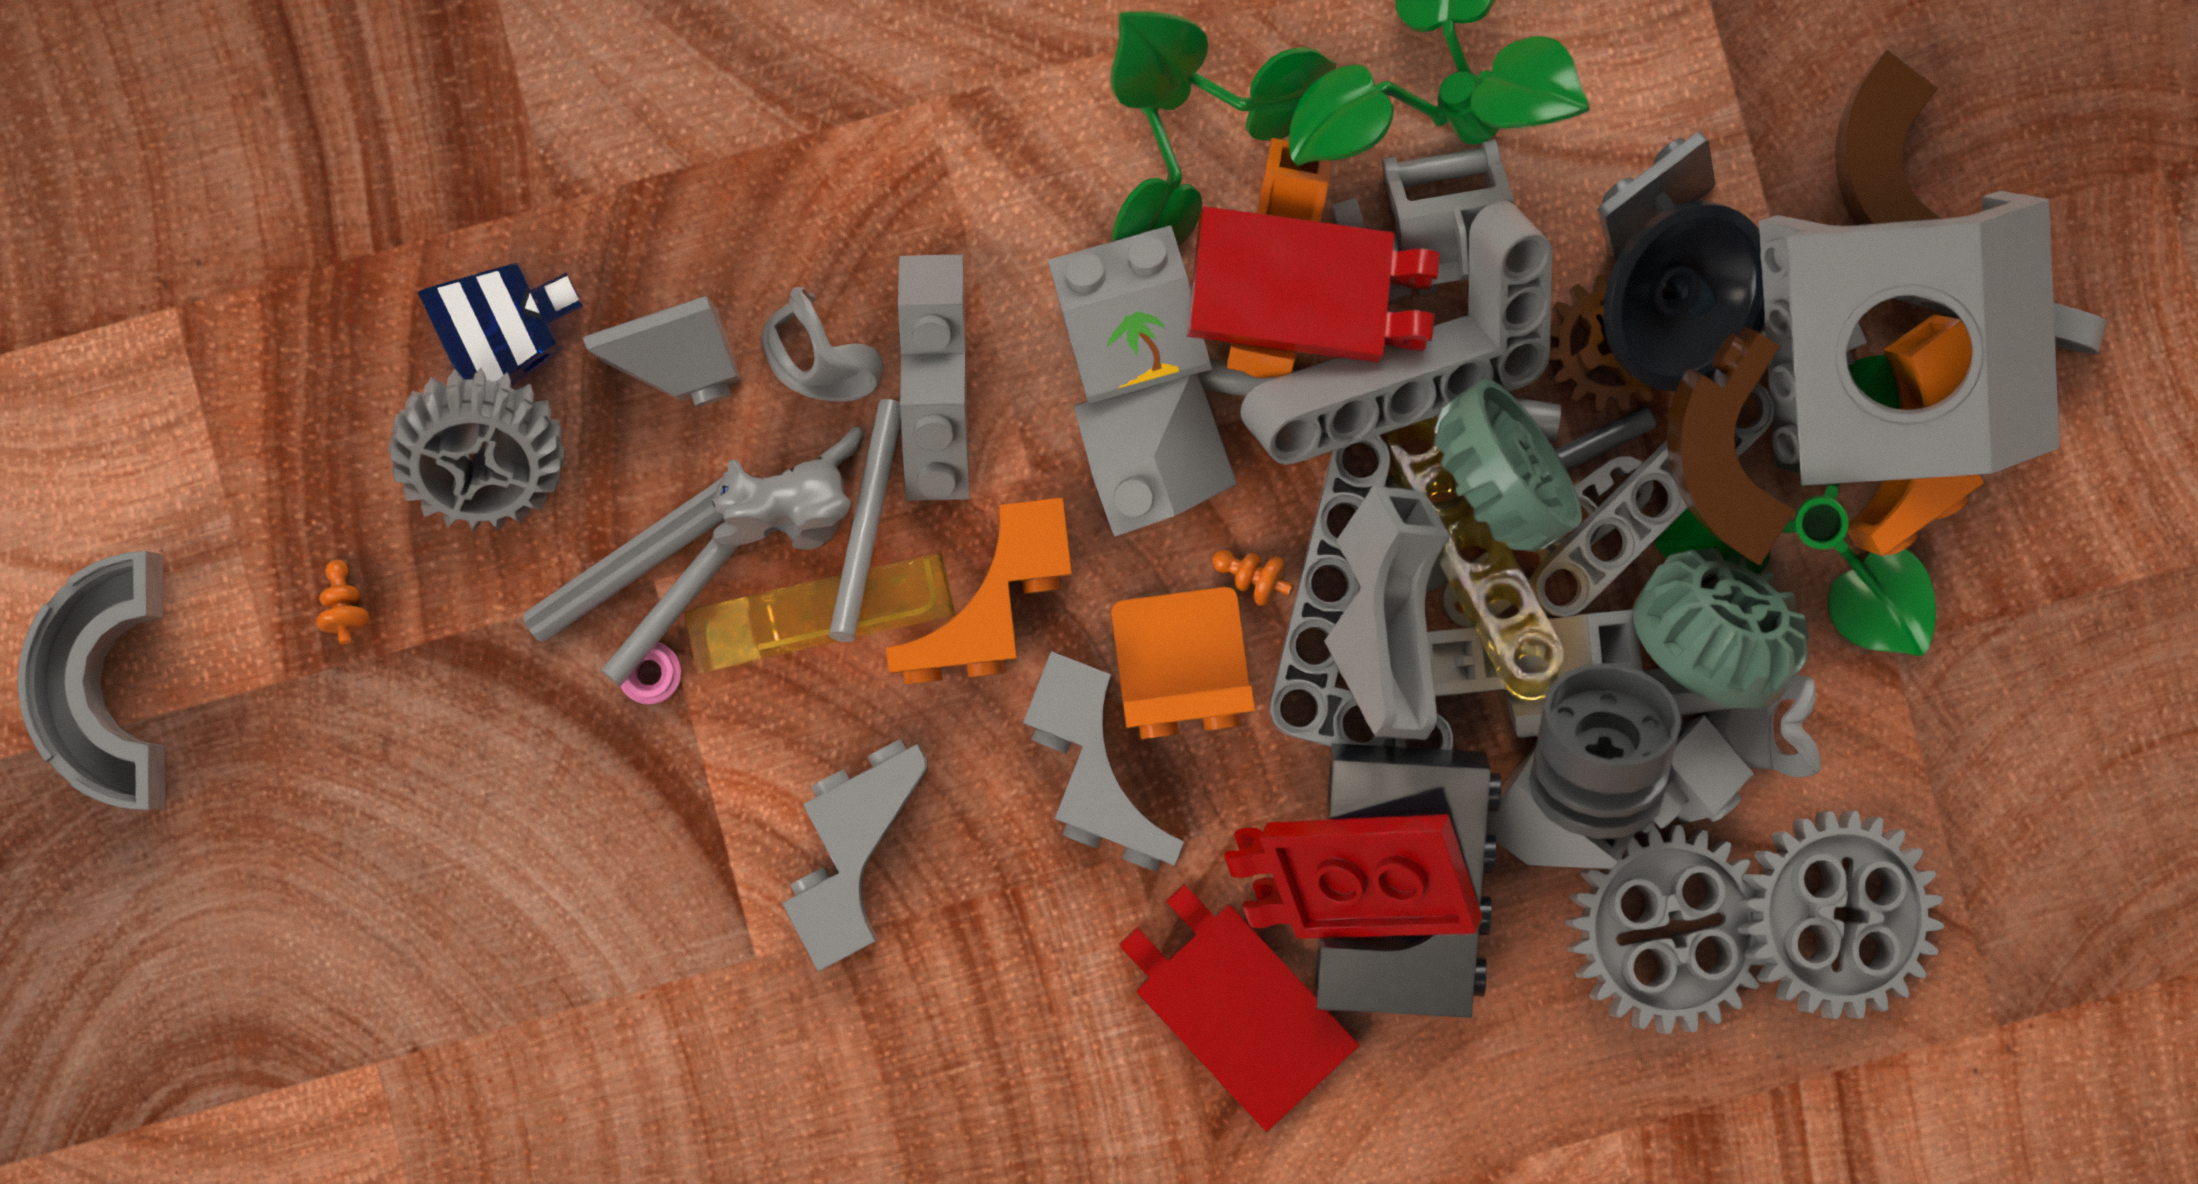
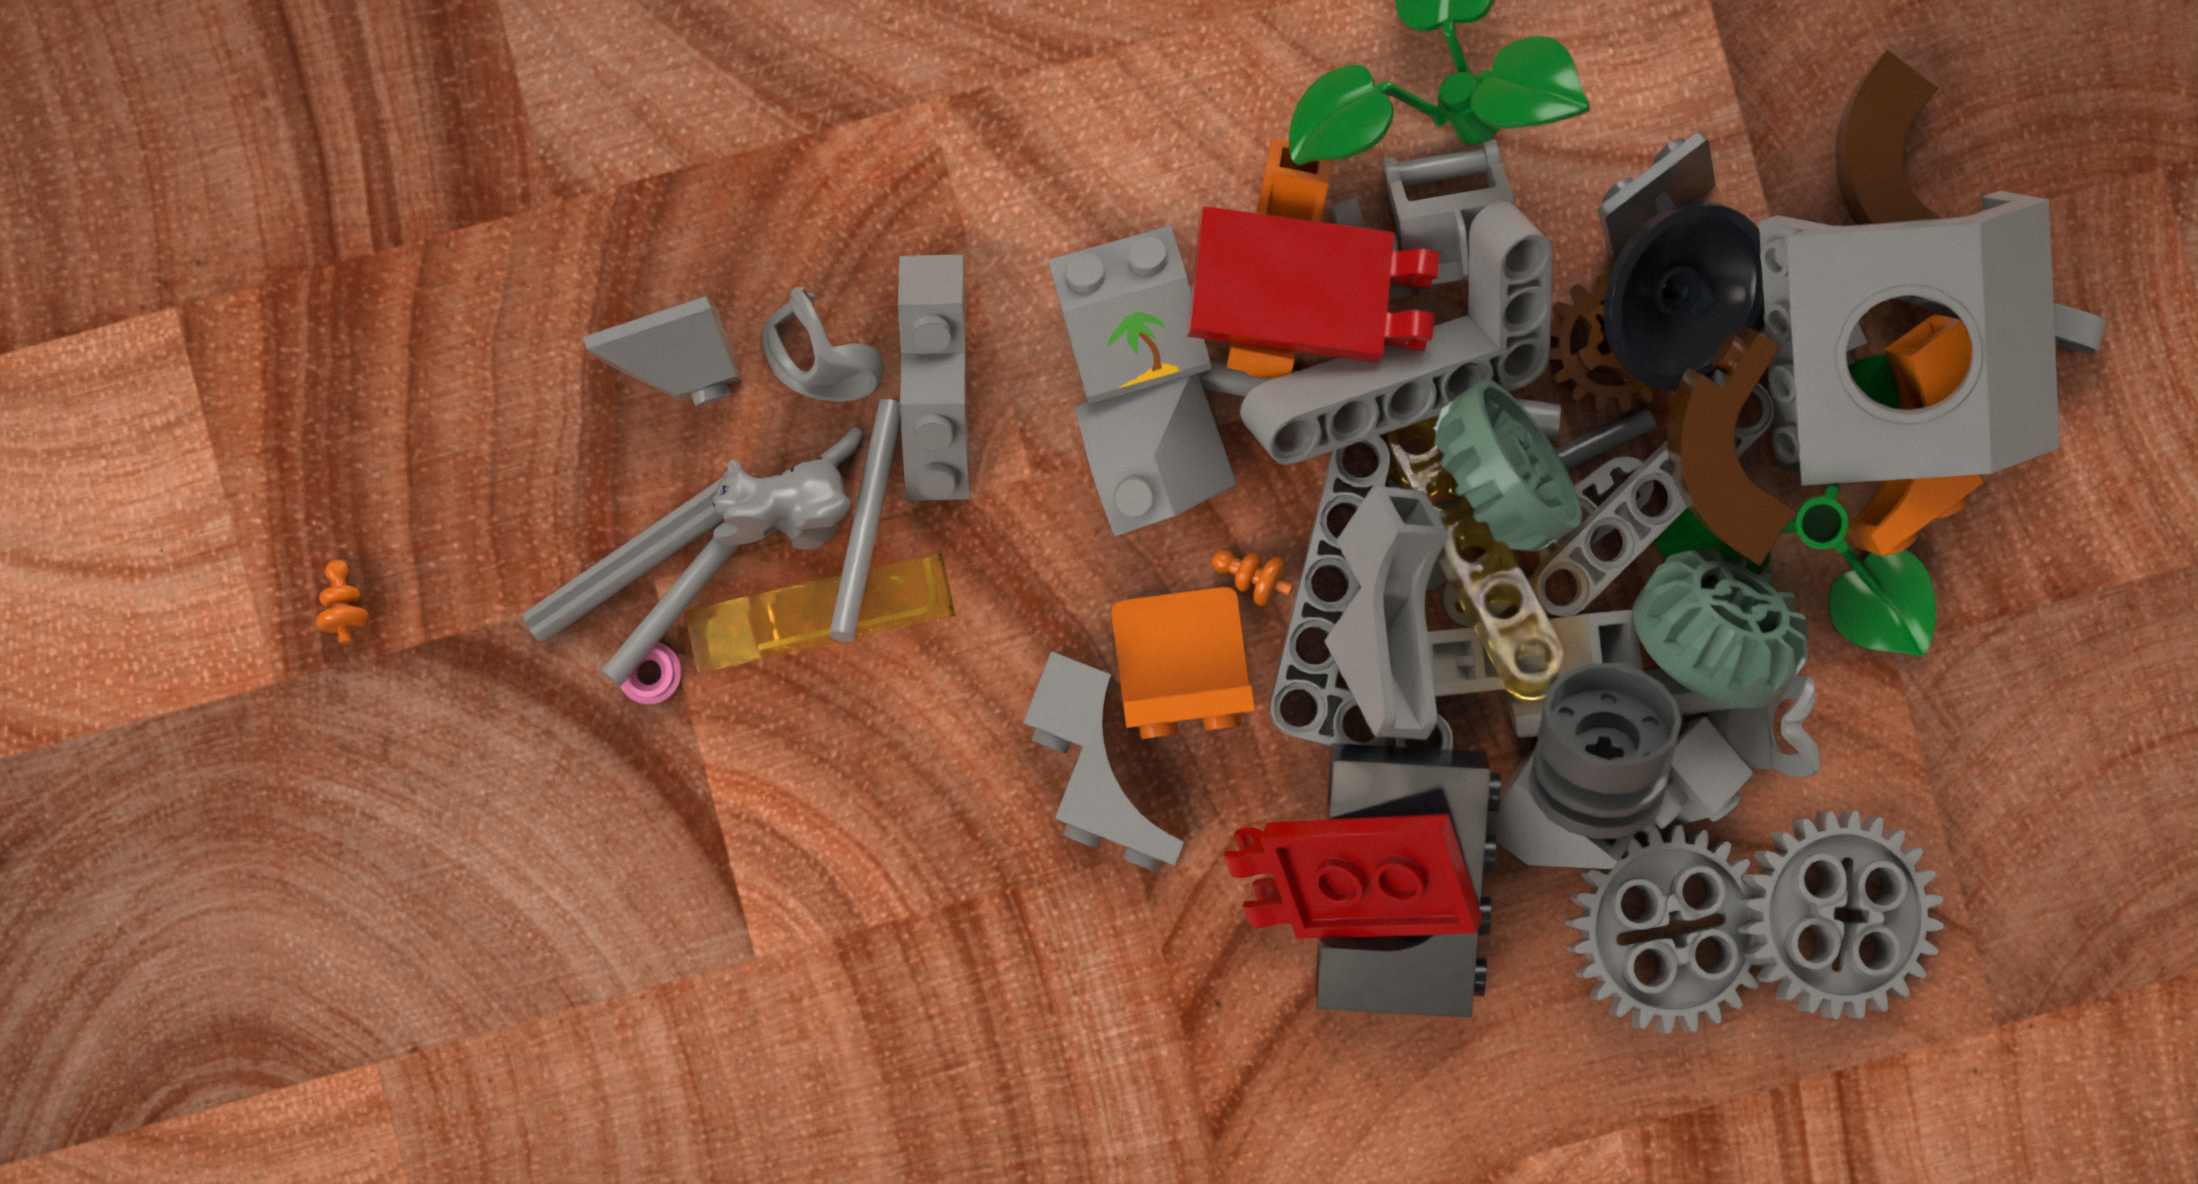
(63, 676): light grey brick -> none
(453, 421): light grey gear -> none
(499, 320): torso -> none
(851, 824): light grey arch -> none
(982, 636): orange arch -> none
(1155, 70): green plant -> none
(1240, 1010): red tile -> none

